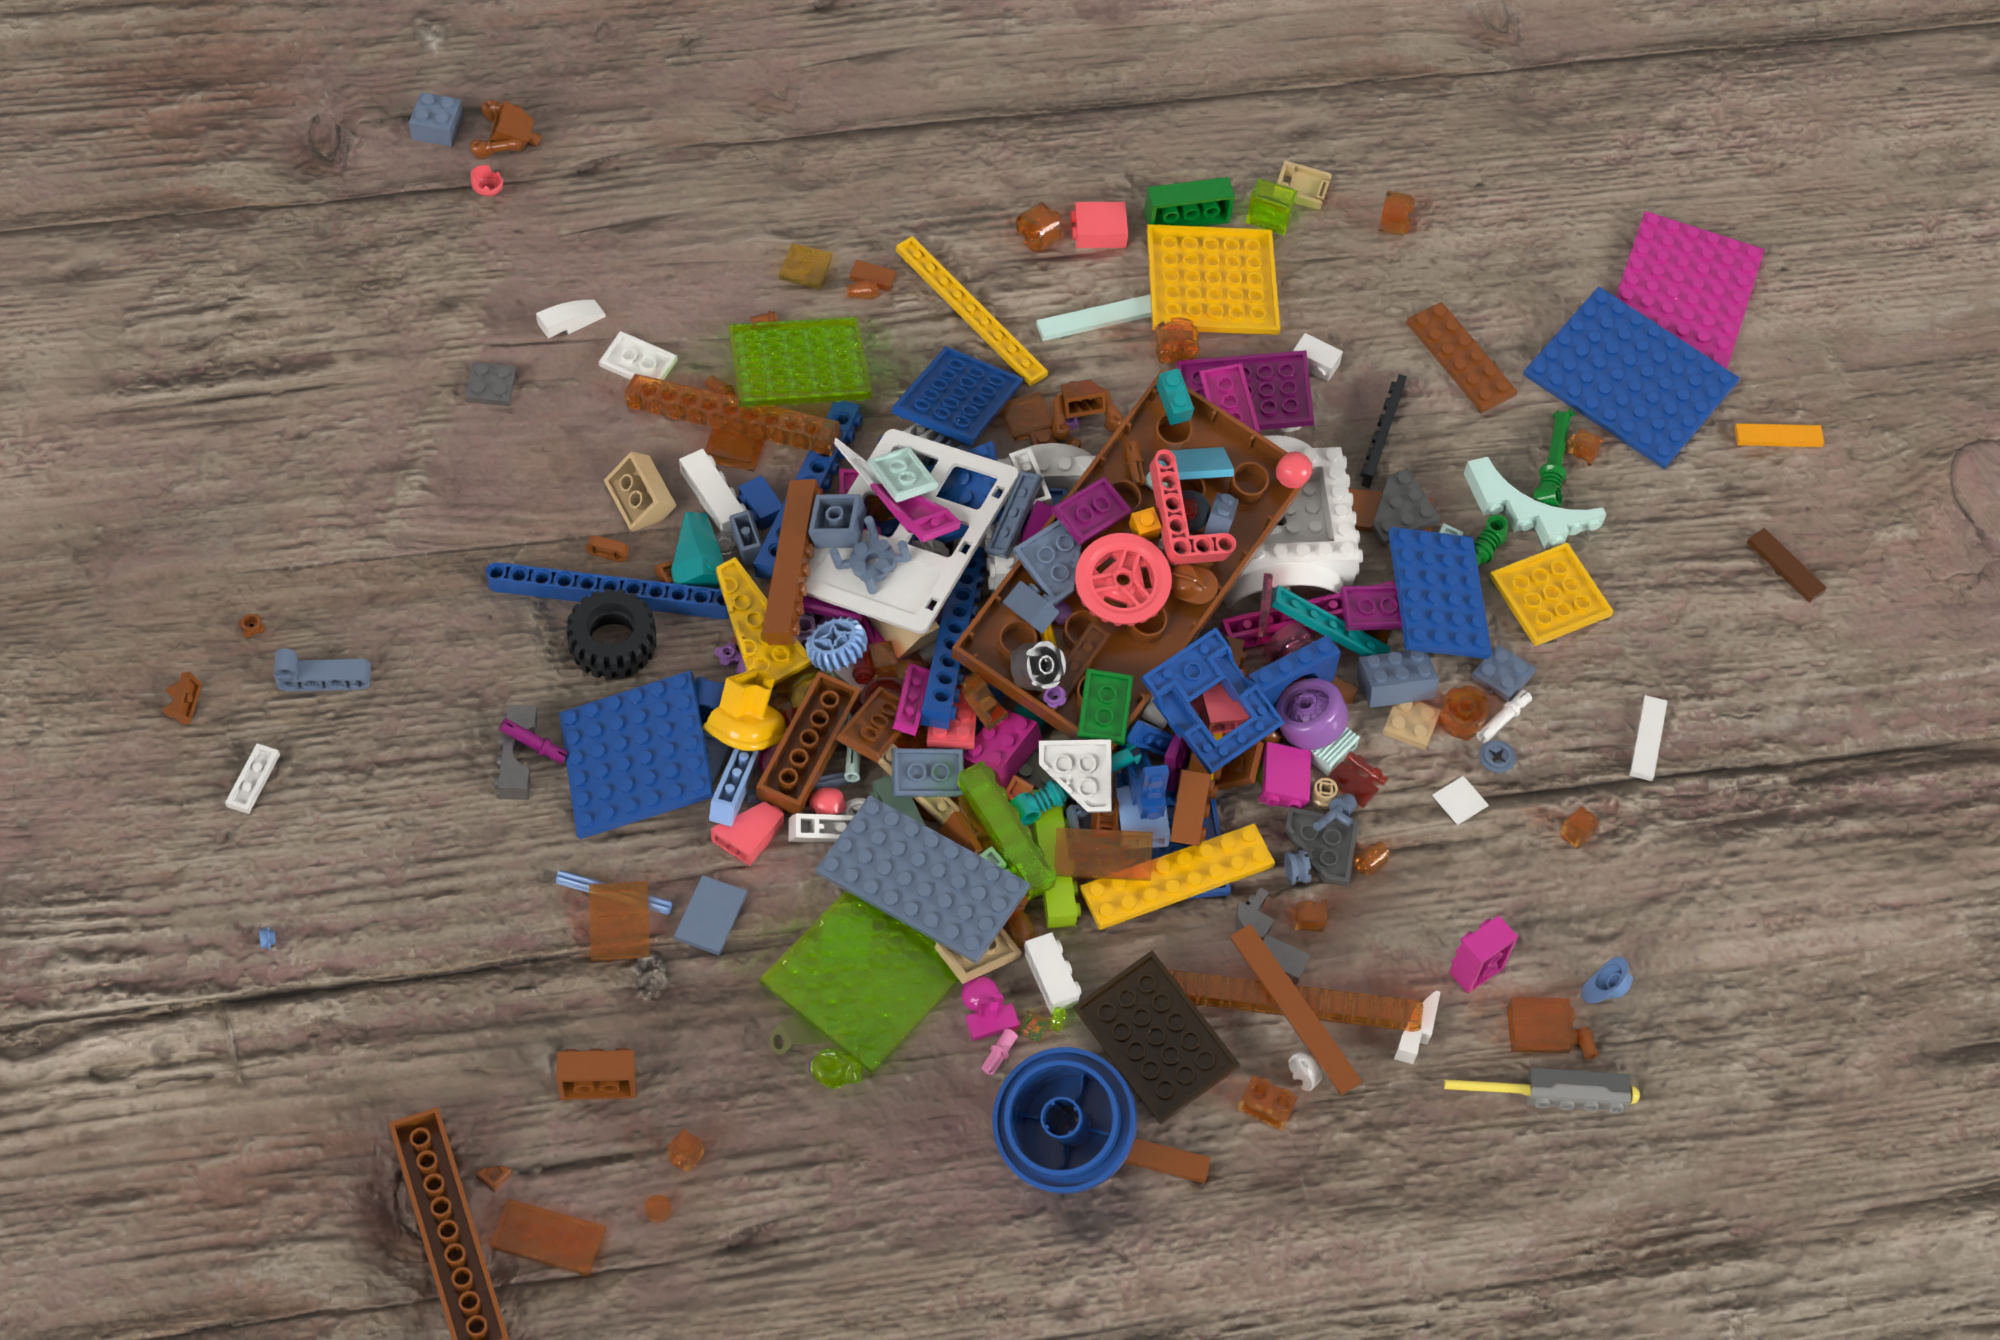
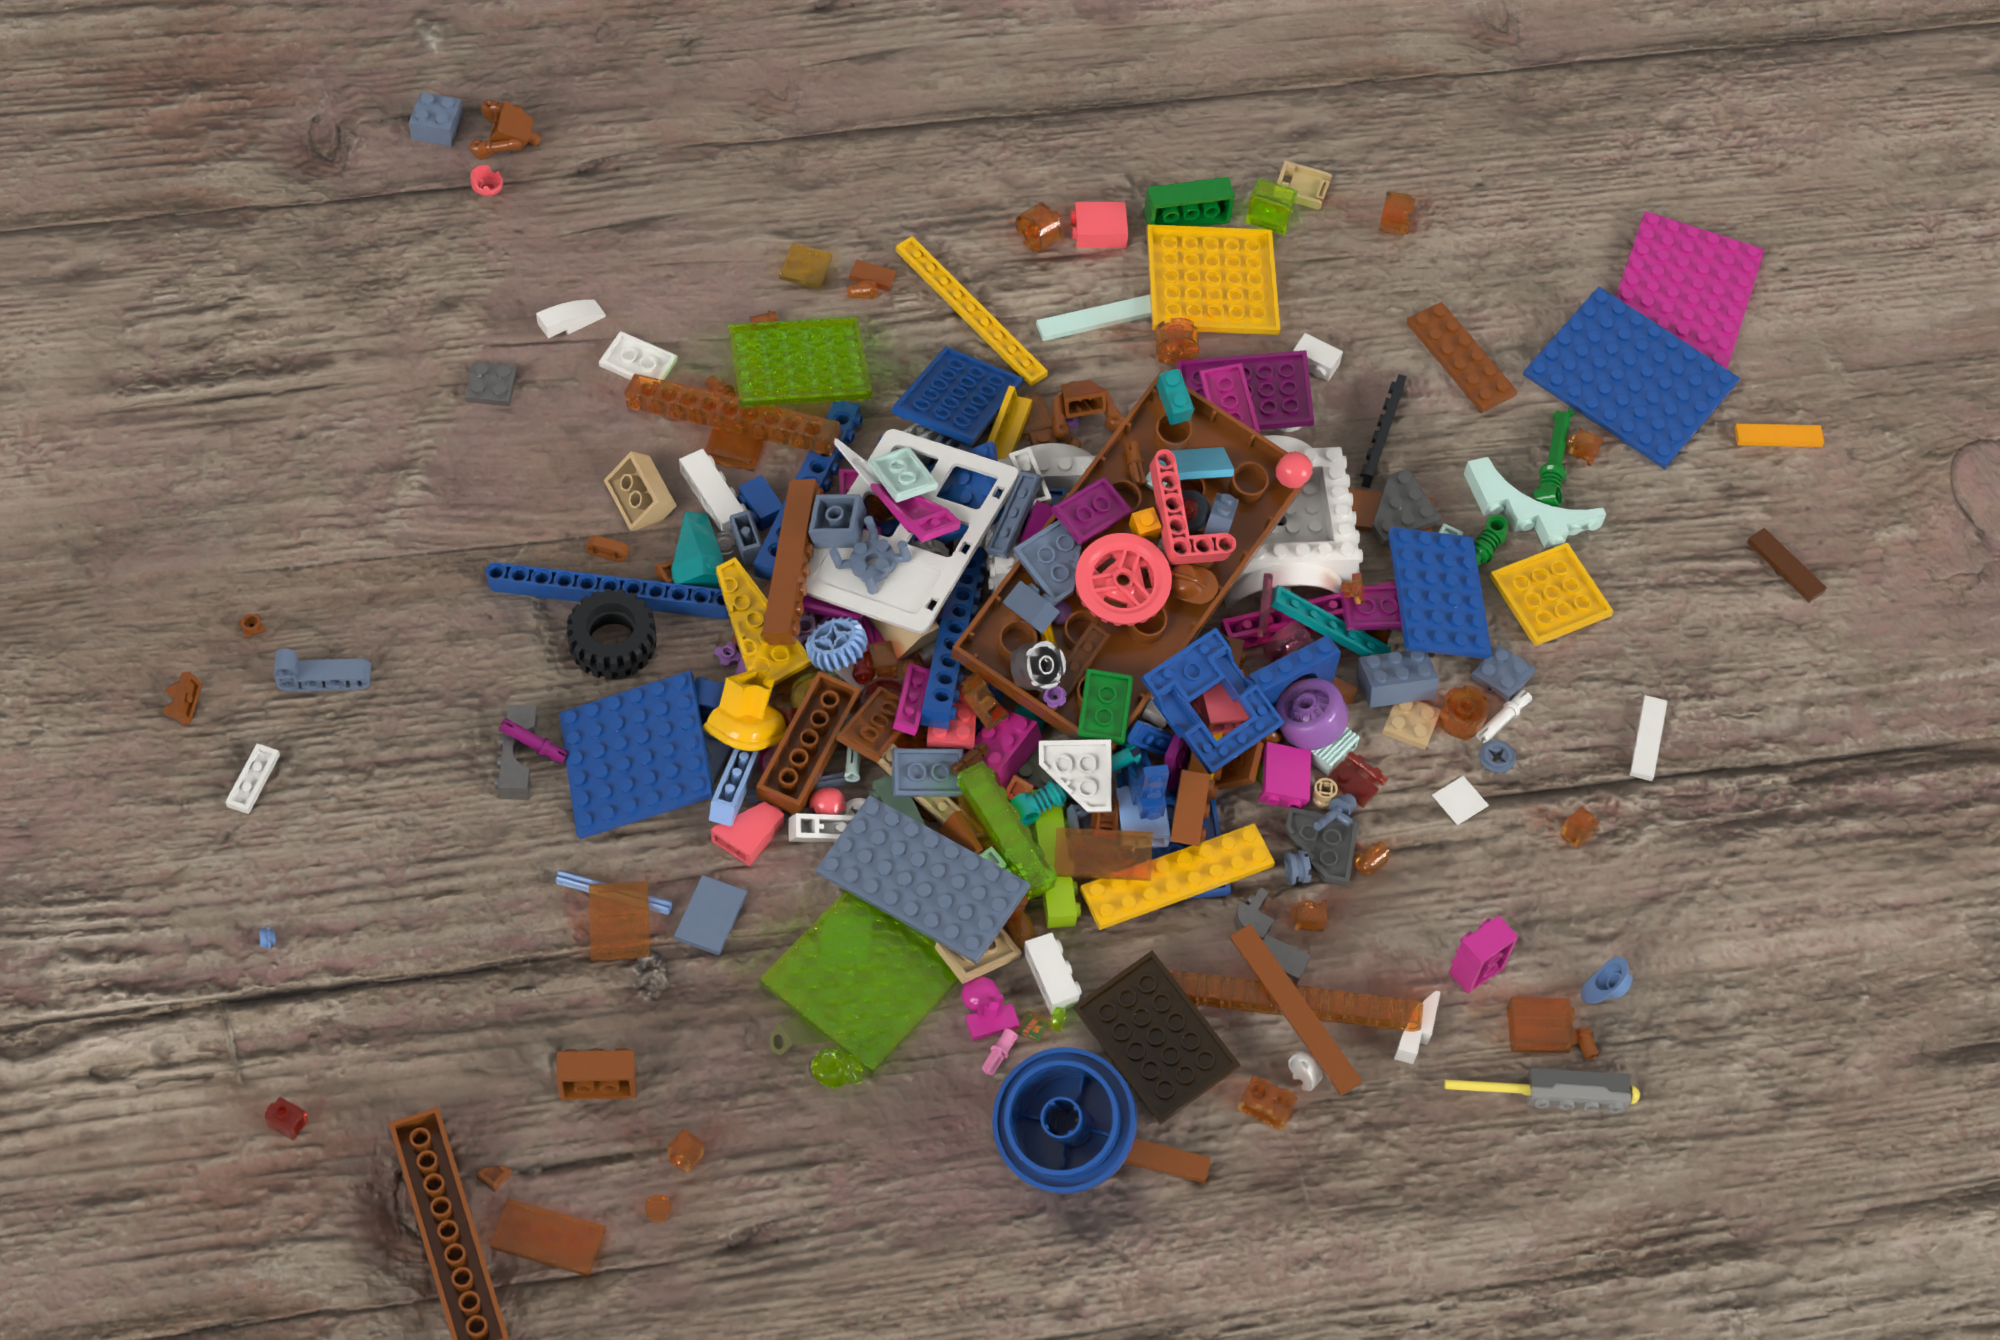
(286, 1118): none -> clear red brick
(970, 758): none -> reddish brown axle
(1010, 422): none -> yellow fence
(1354, 588): none -> clear orange tile

